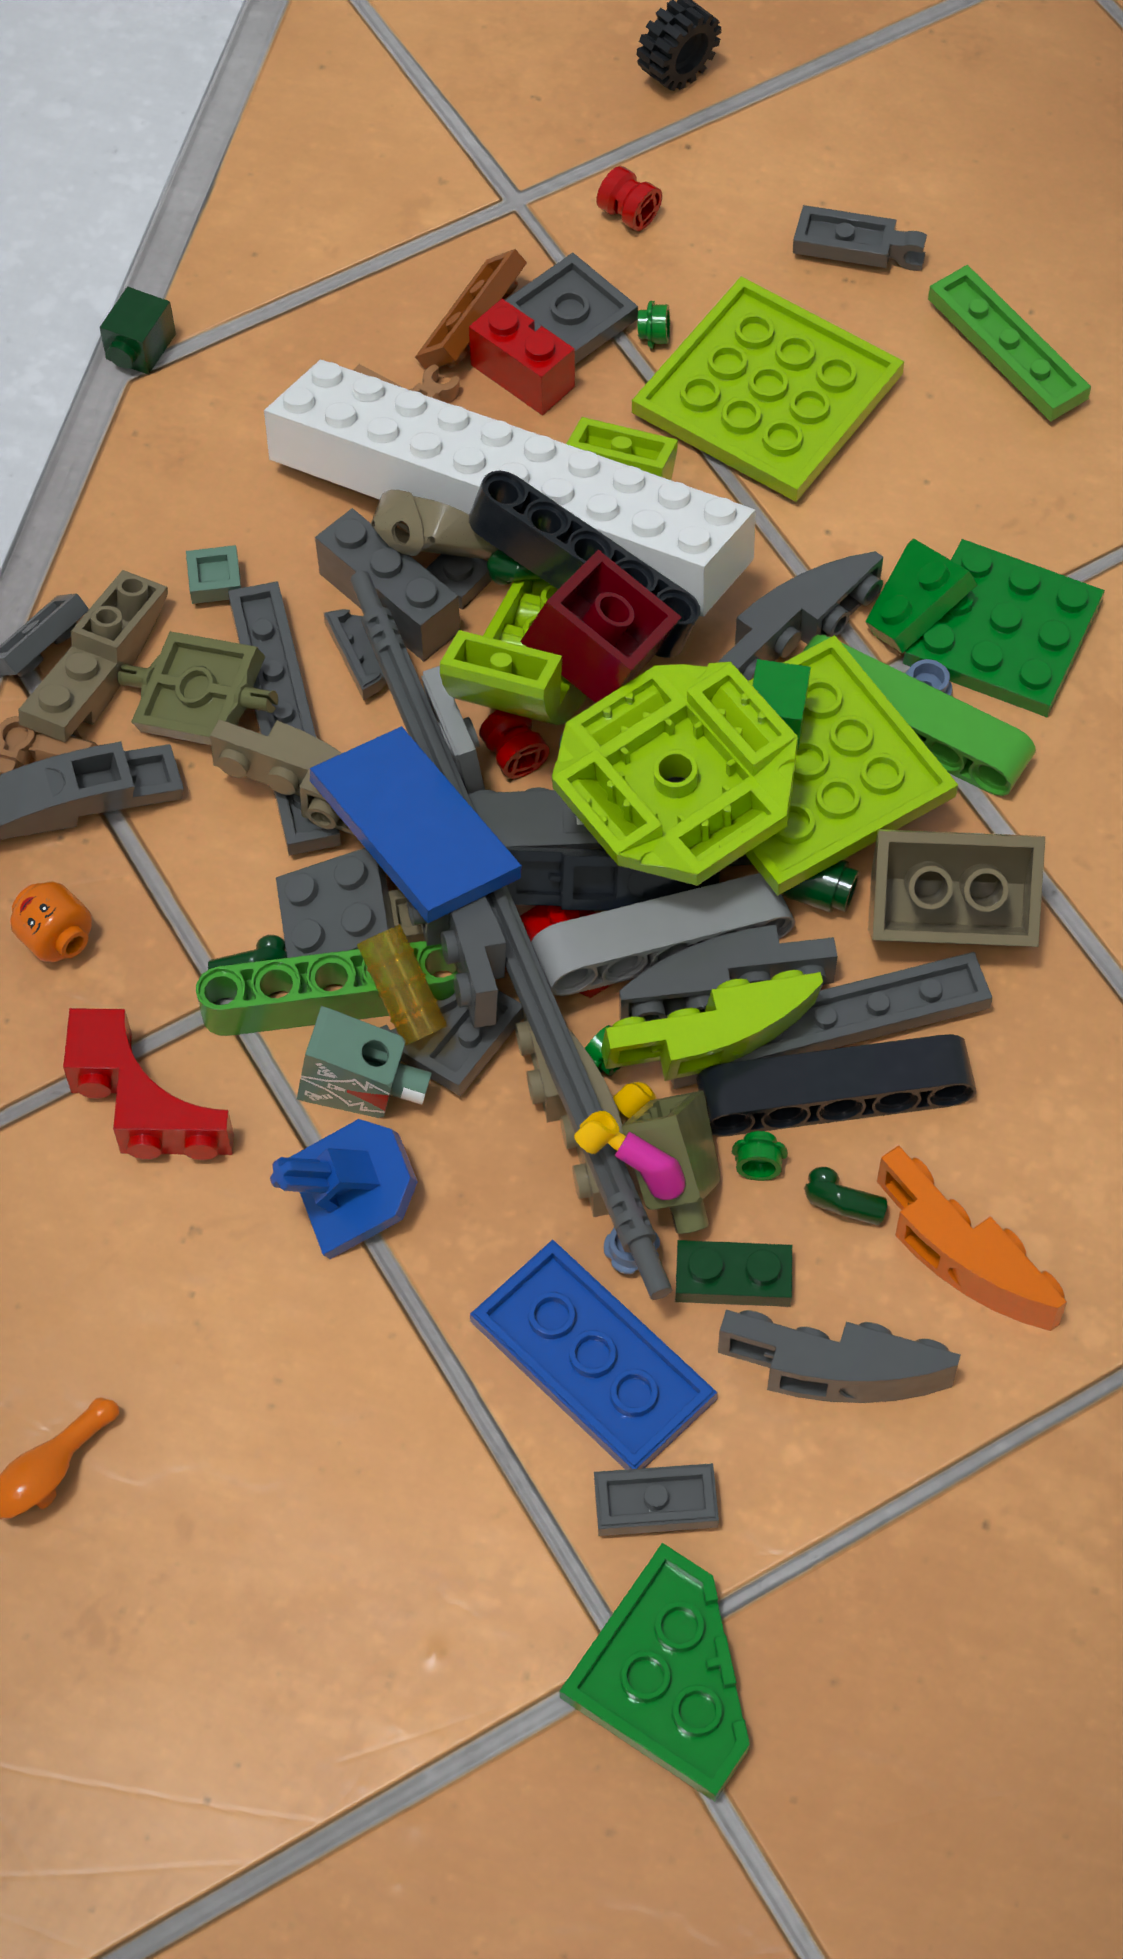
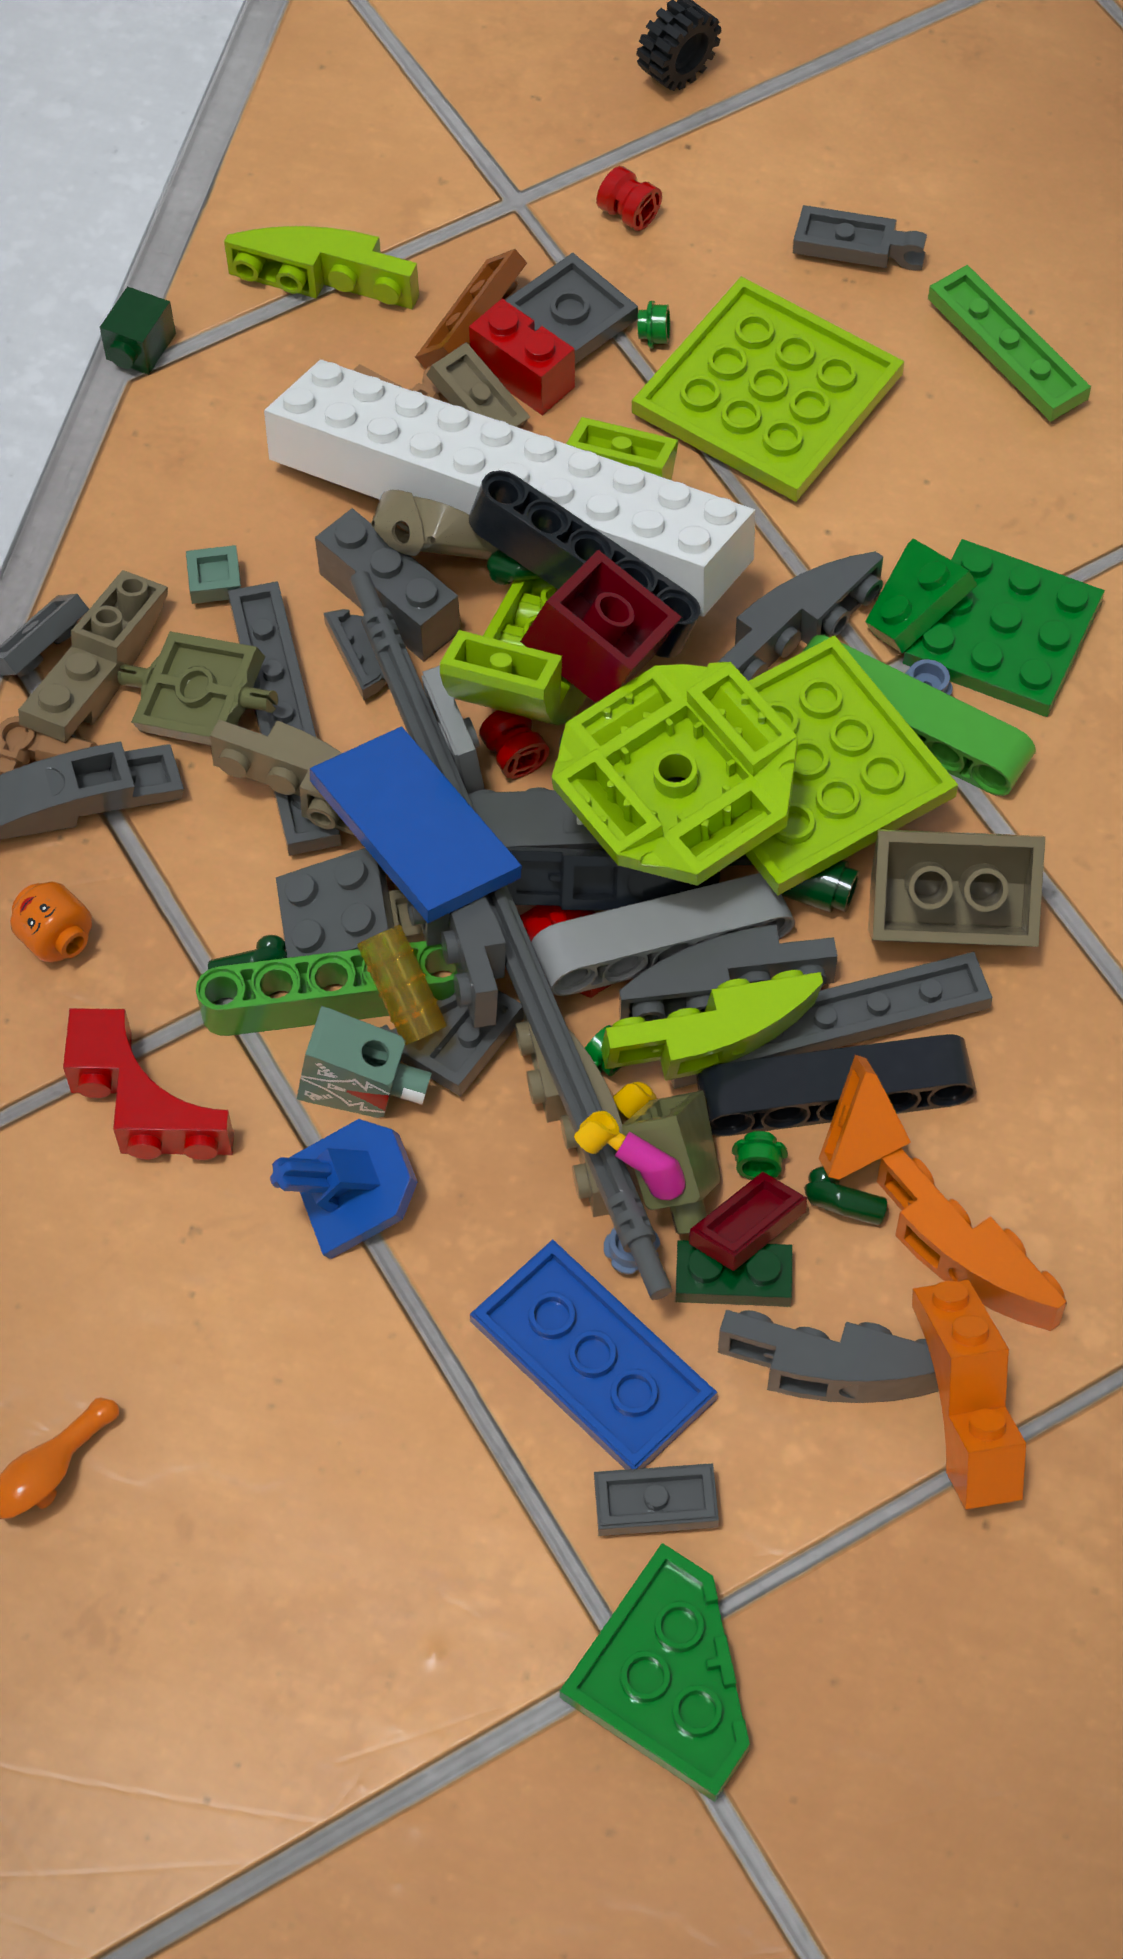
(310, 257): none -> lime slope
(462, 575): dark grey plate -> none
(472, 385): none -> dark tan plate
(748, 1221): none -> dark red tile
(784, 689): green brick -> none
(862, 1124): none -> orange slope
(971, 1373): none -> orange arch

